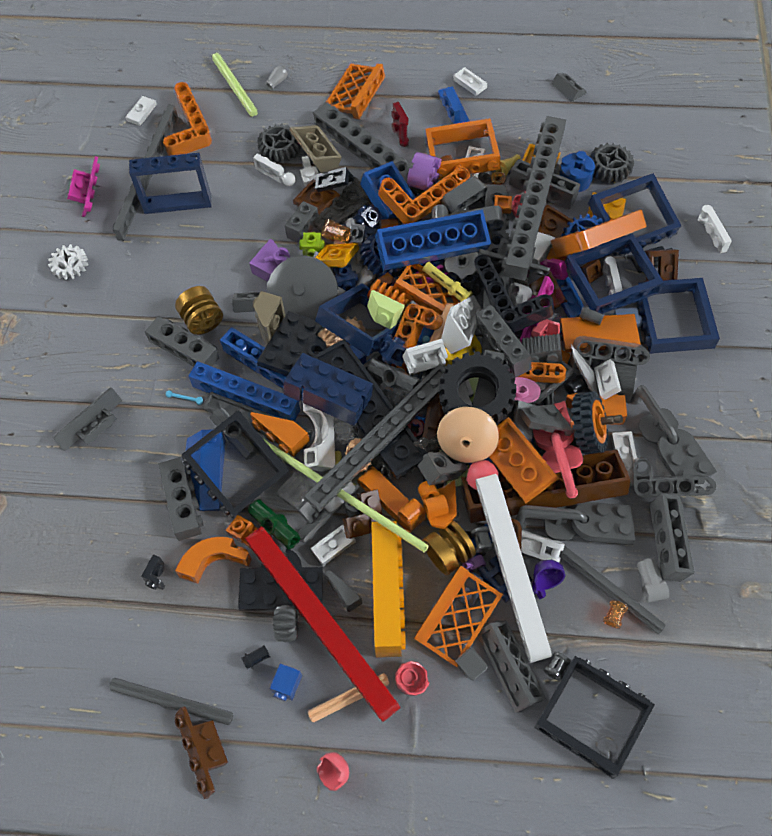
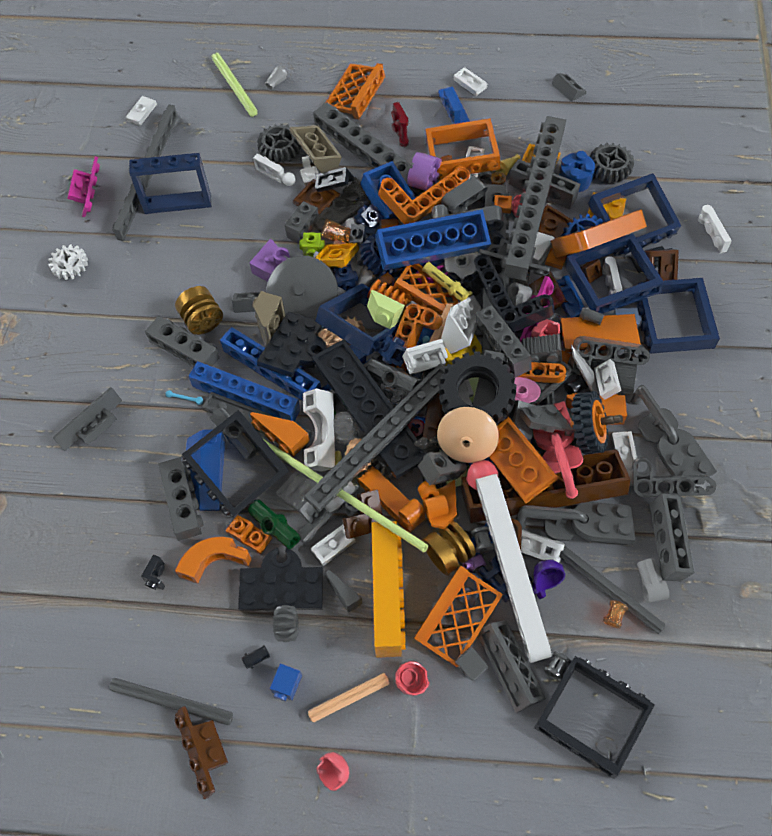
(198, 134): orange beam -> none
(323, 625): red beam -> none
(328, 389): dark blue piece -> none
(557, 267): dark pink plate -> none

